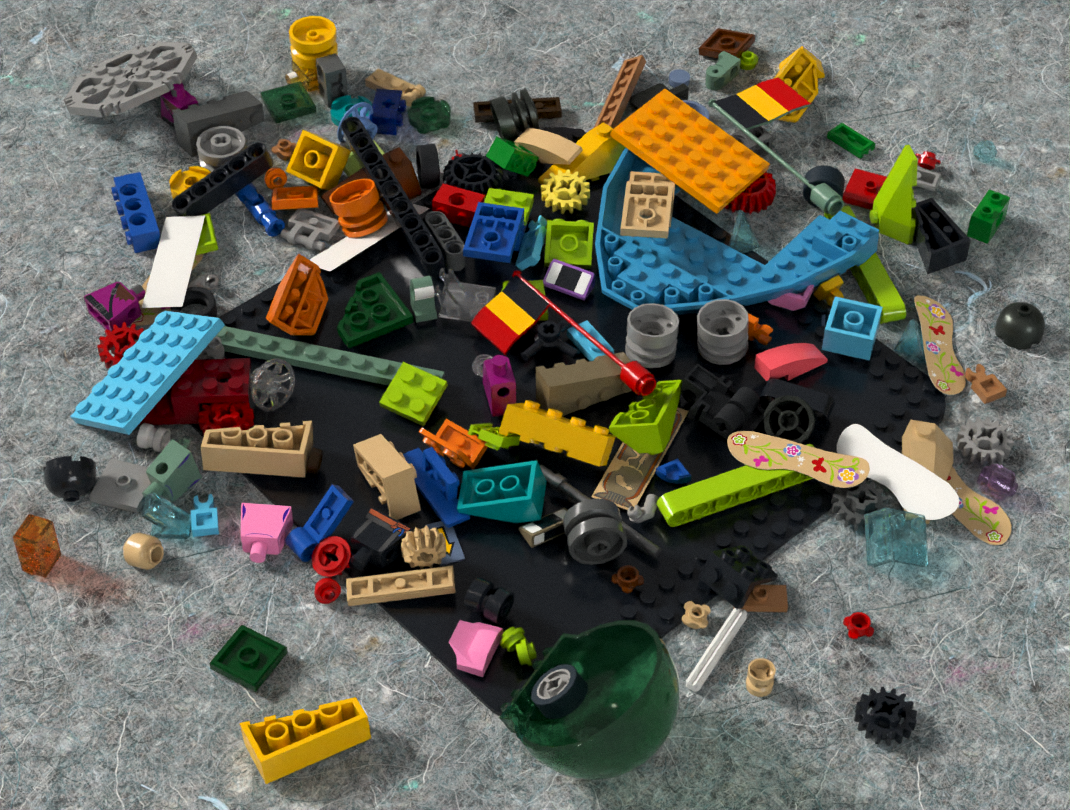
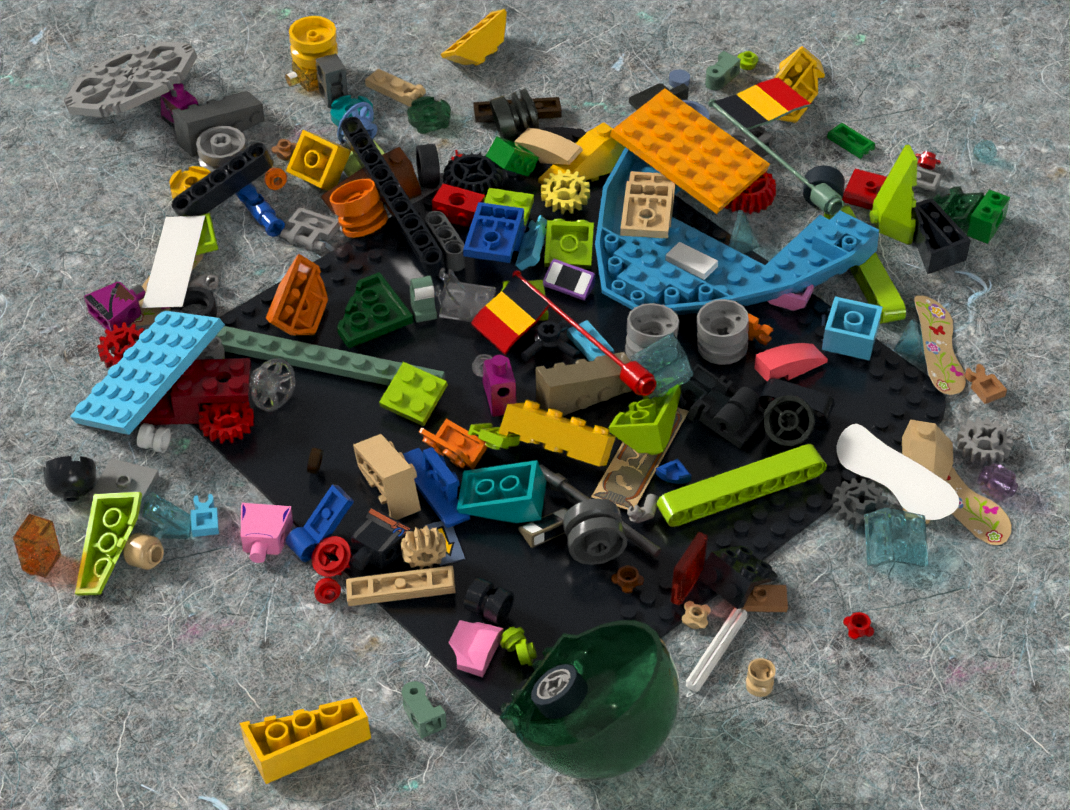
(107, 532): none -> lime wedge
(136, 212): blue brick -> none
(172, 472): sand green torso -> none
(248, 658): dark green plate -> none
(259, 450): tan wedge -> none
(288, 102): clear green plate -> none
(295, 197): orange plate -> none
(350, 247): white sticker -> none
(388, 111): clear blue brick -> none
(420, 710): none -> sand green leg
(479, 41): none -> yellow wedge
(621, 91): medium nougat plate -> none
(666, 362): none -> clear light blue bracket
(689, 568): none -> clear red tile
(691, 260): none -> white tile
(728, 41): reddish brown plate -> none
(778, 453): tan sticker -> none
(829, 290): yellow tile -> none
(885, 716): black gear -> none
(959, 205): none -> clear green slope
(1020, 325): pearl dark grey cylinder -> none

